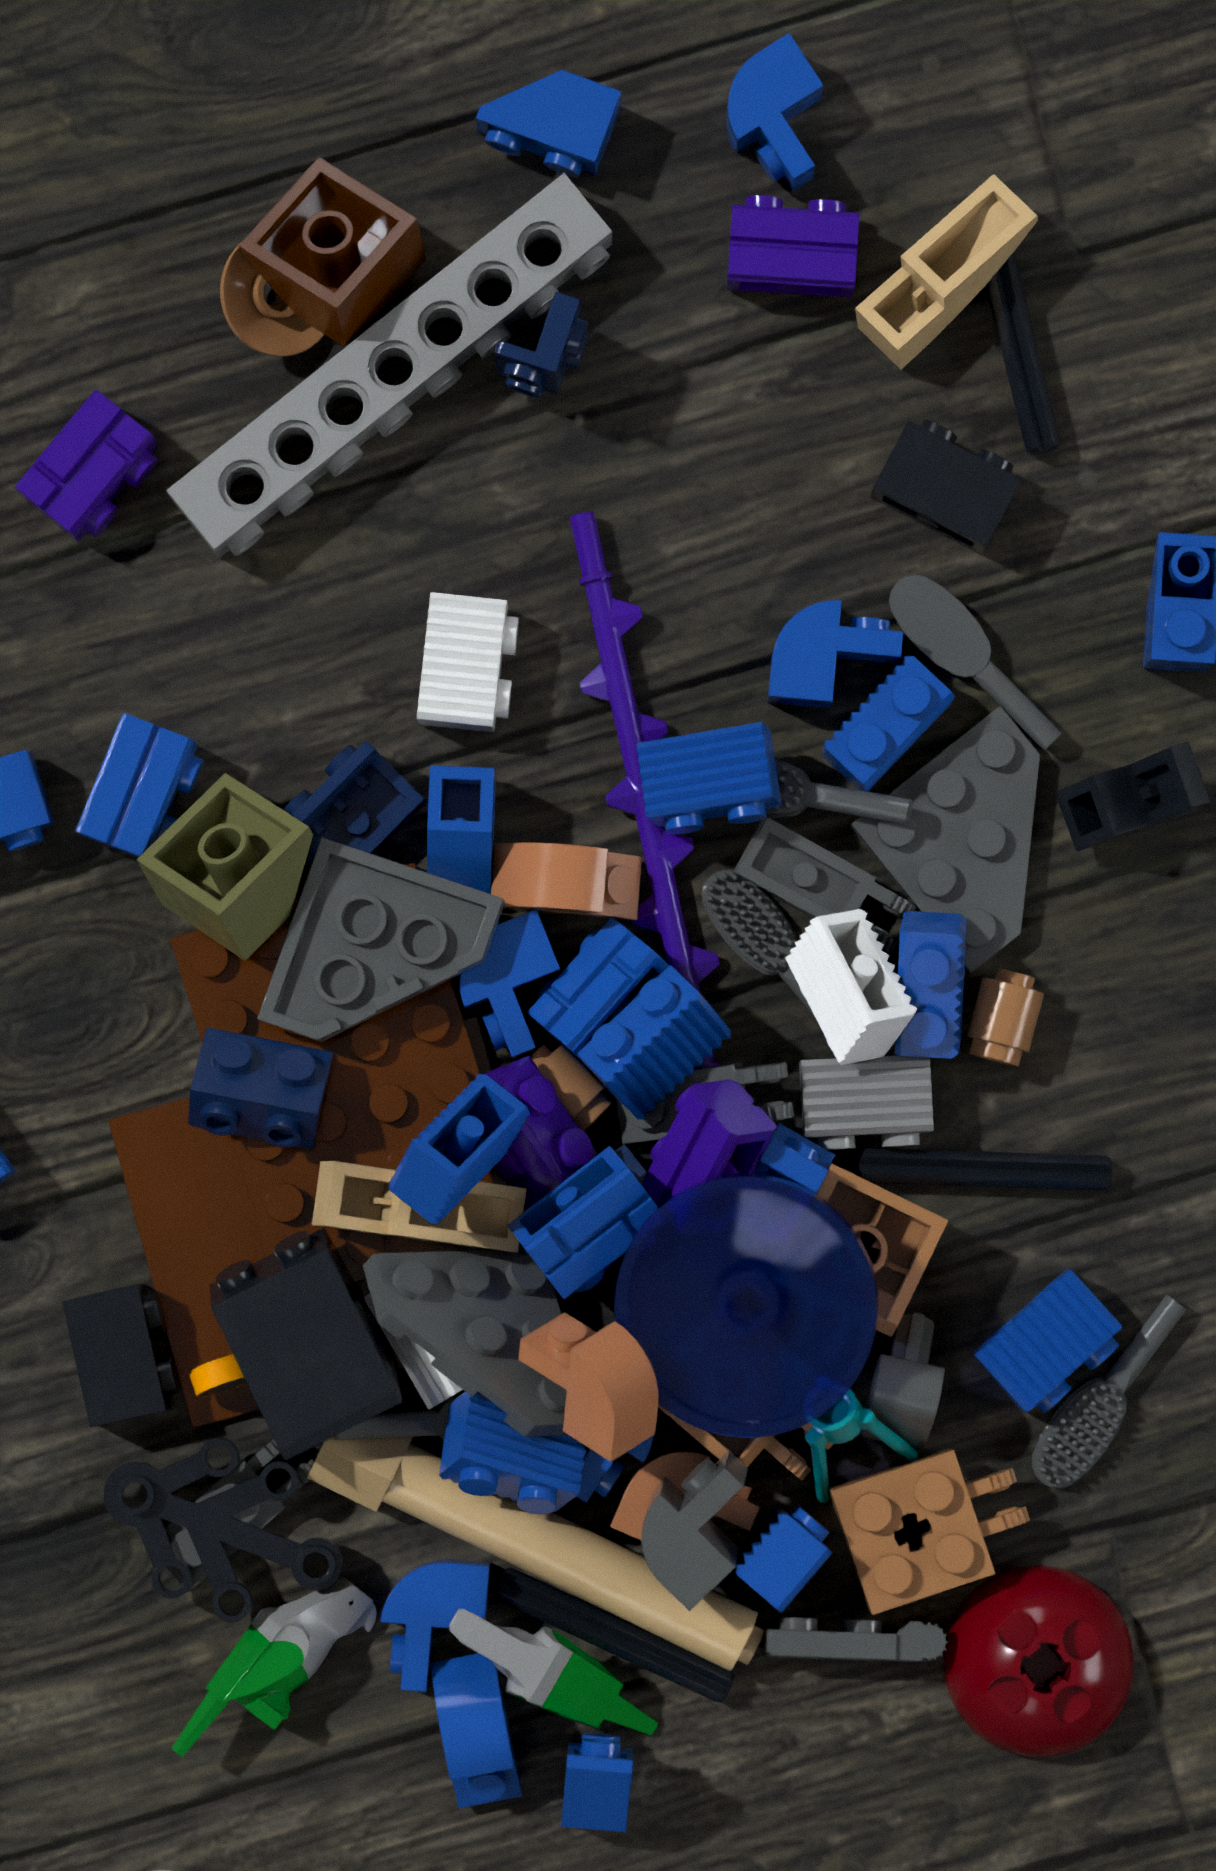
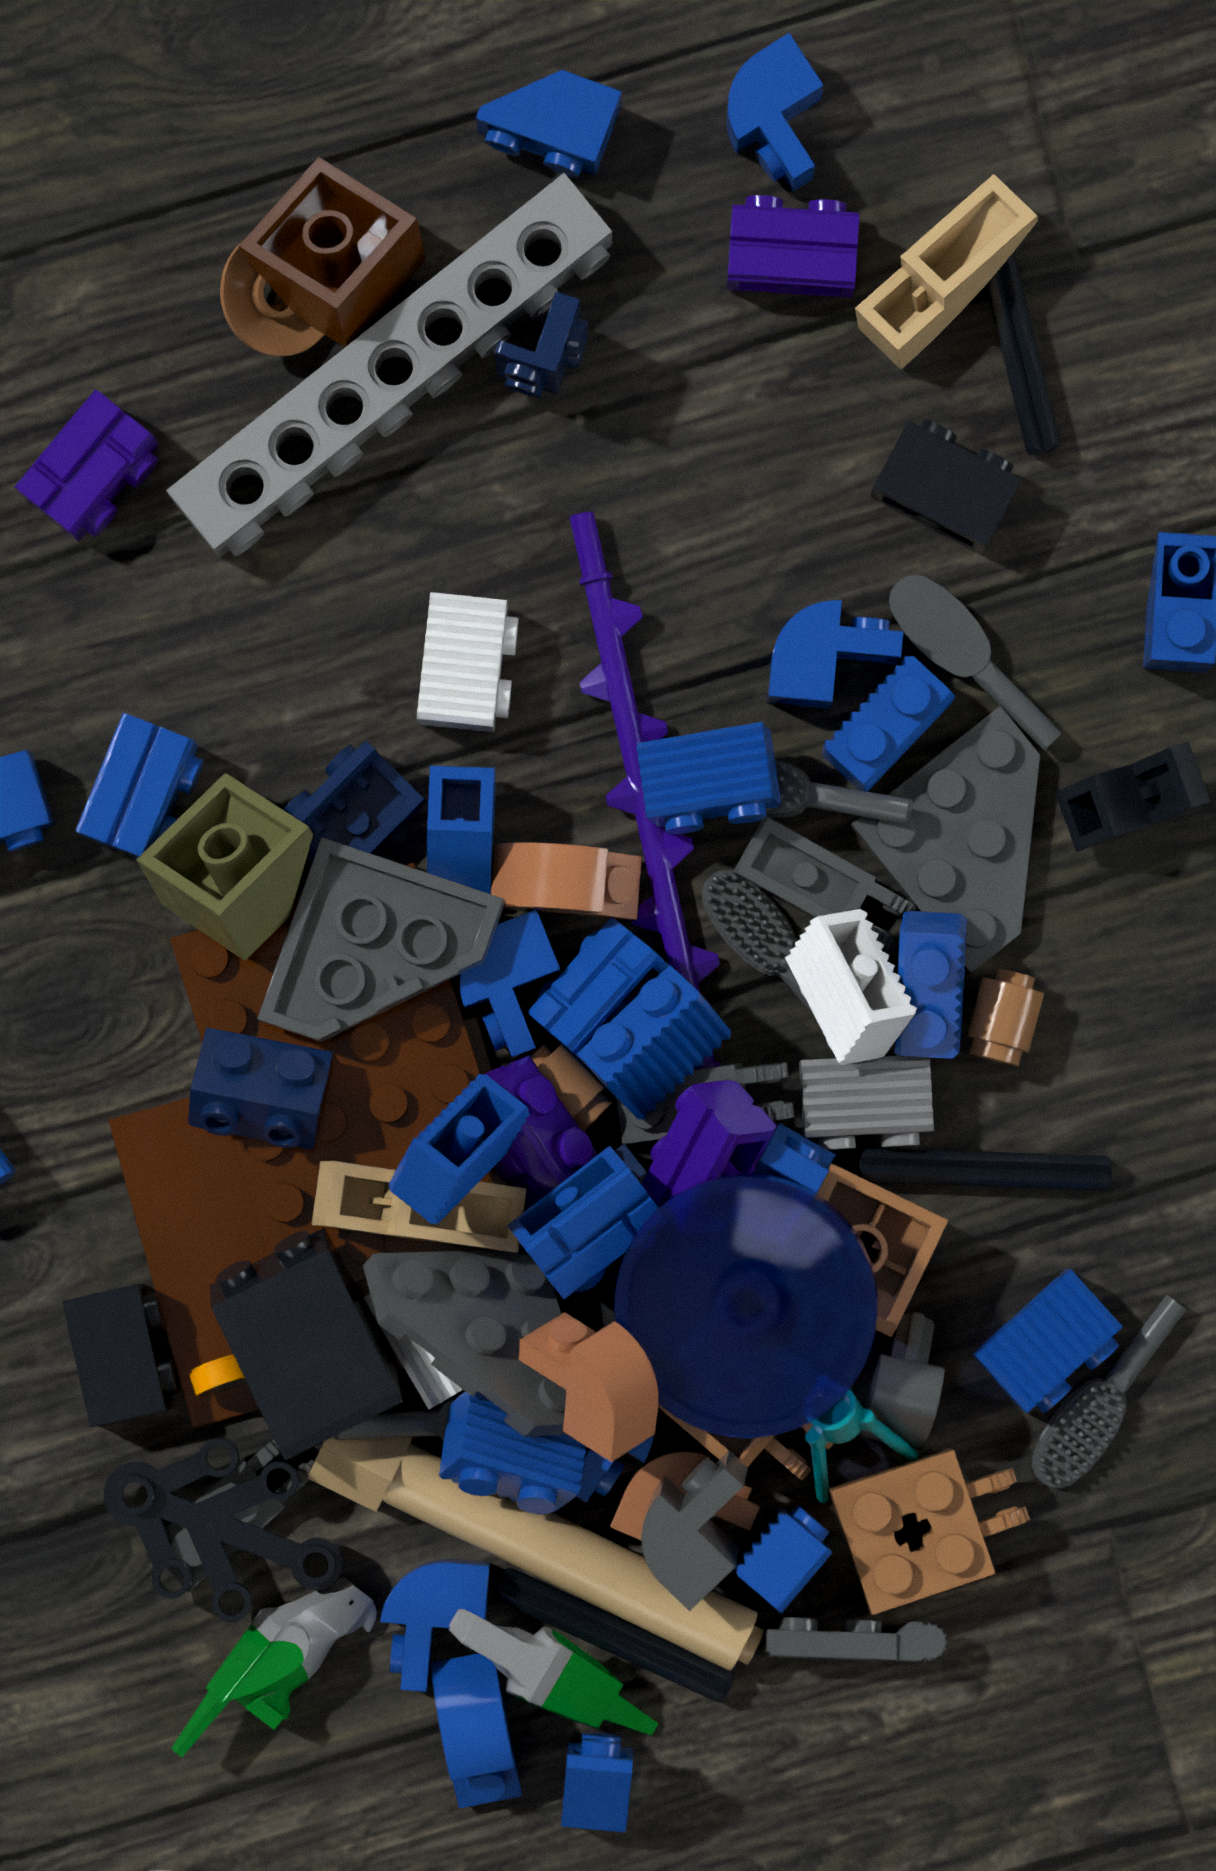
(1011, 1626): dark red piece -> none

